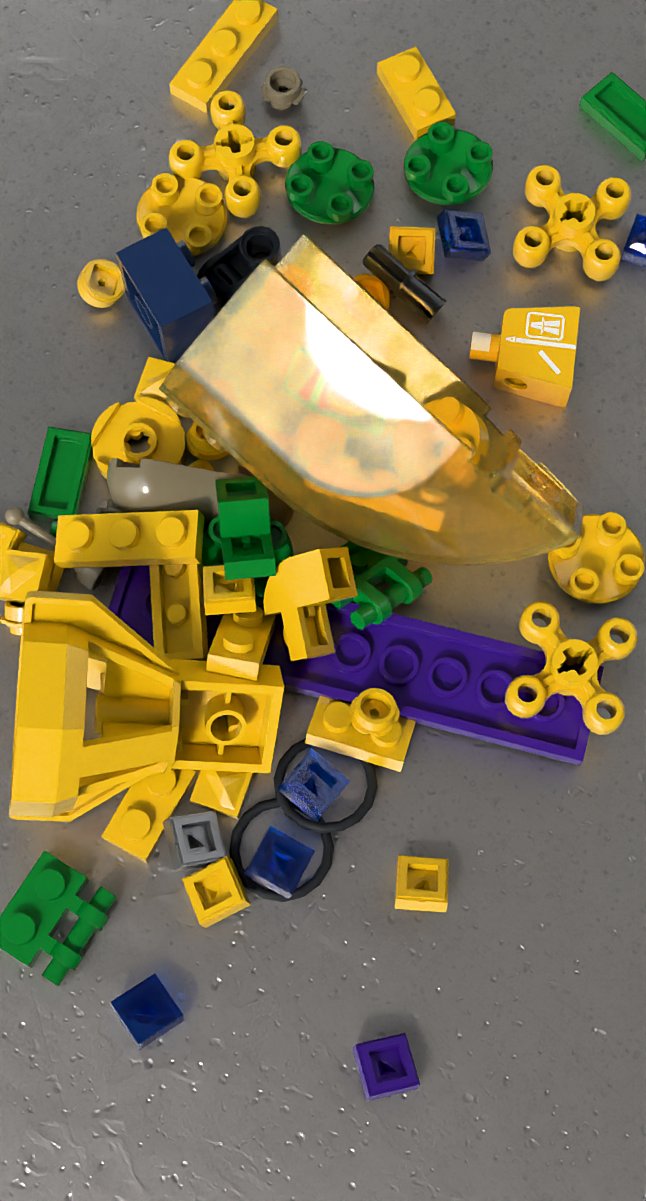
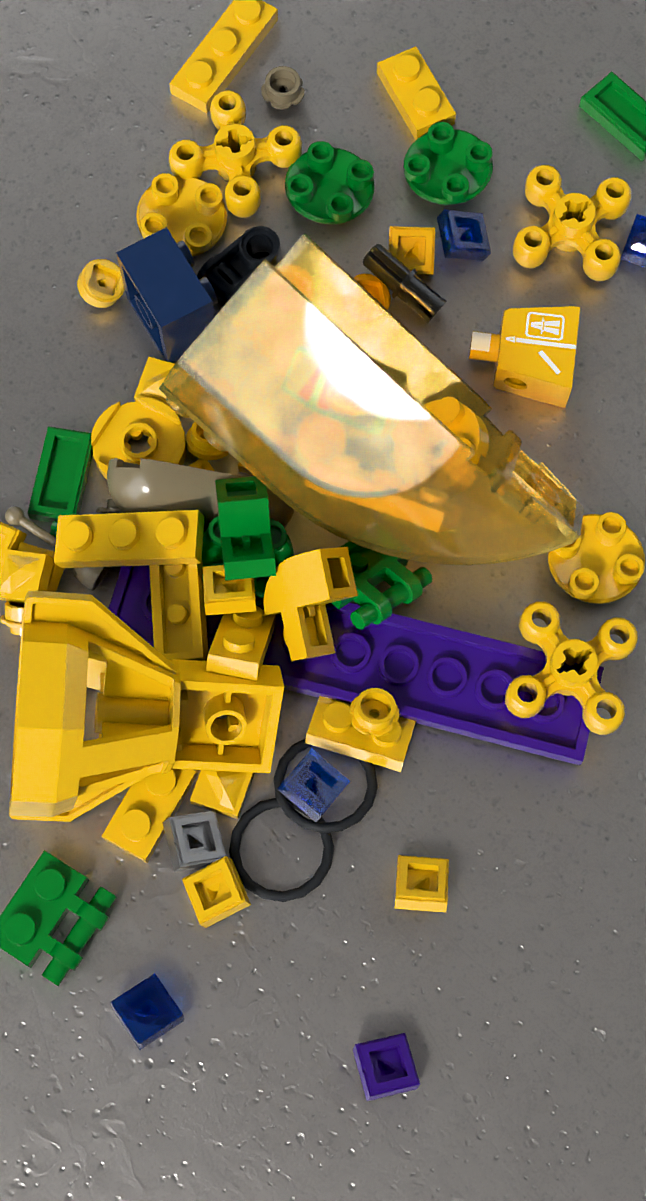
(279, 862): clear blue tile -> none

